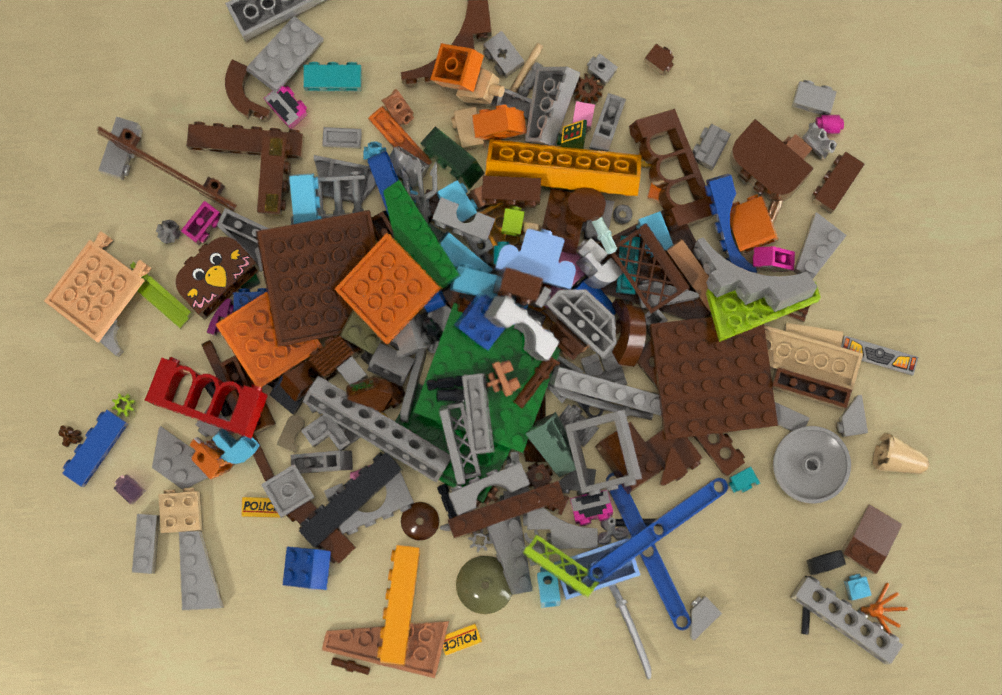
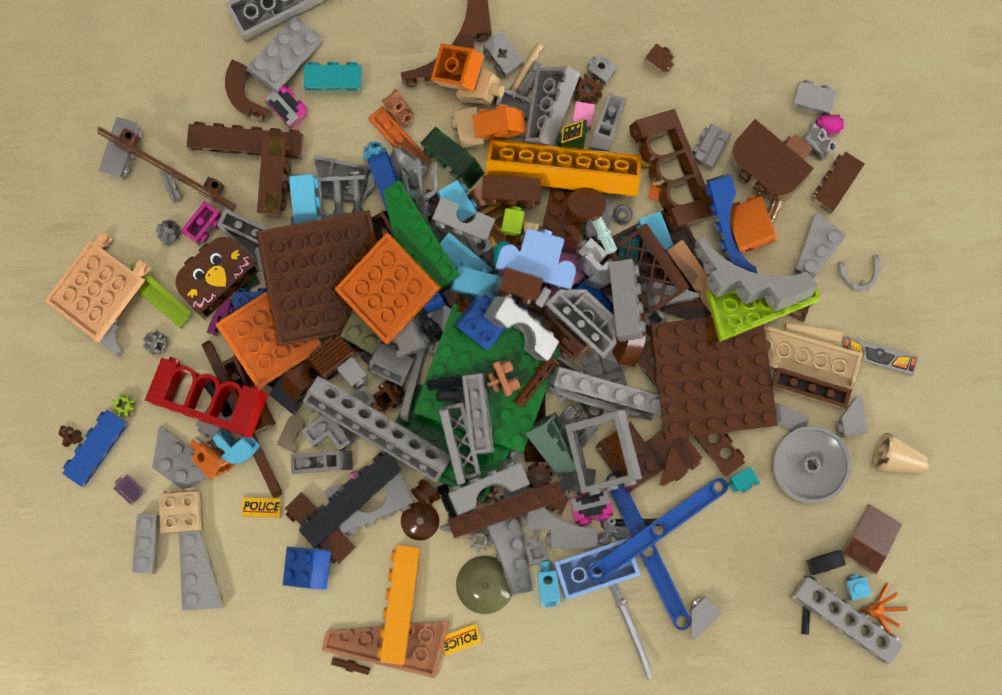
(155, 342): none -> light grey gear
(171, 187): none -> light grey axle
(288, 491): light grey plate -> none
(342, 137): light grey tile -> none
(370, 393): reddish brown slope -> none
(425, 493): none -> reddish brown wheel
(555, 570): lime fence -> none
(626, 300): none -> light grey brick
(774, 259): dark pink brick -> none
(876, 266): none -> light grey piece

